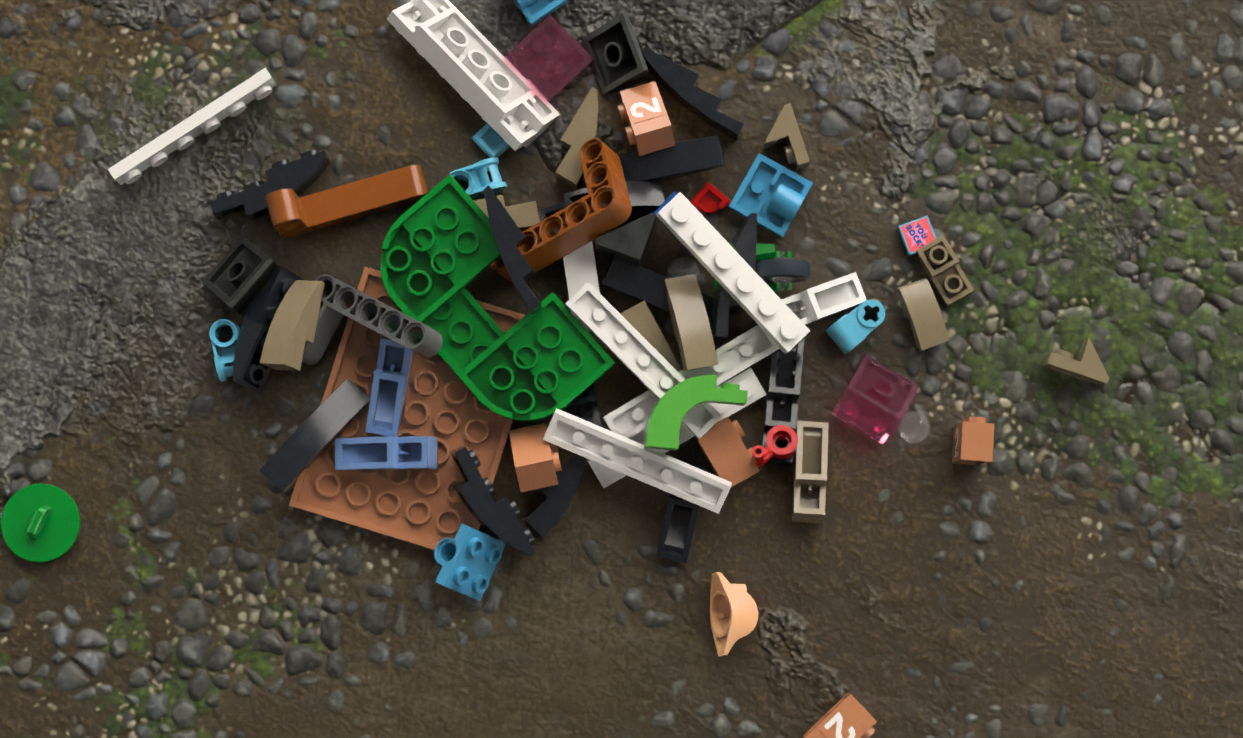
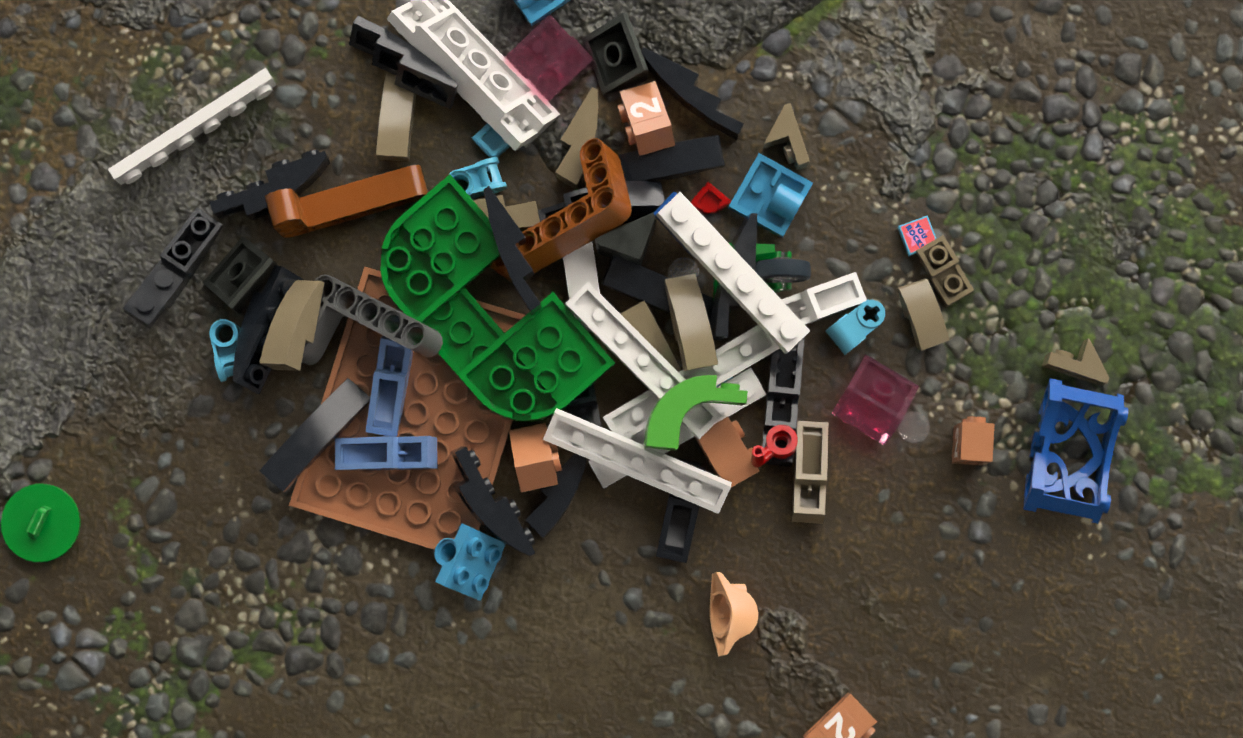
(174, 269): none -> black slope
(395, 122): none -> dark tan slope
(412, 68): none -> black slope
(1040, 481): none -> blue fence

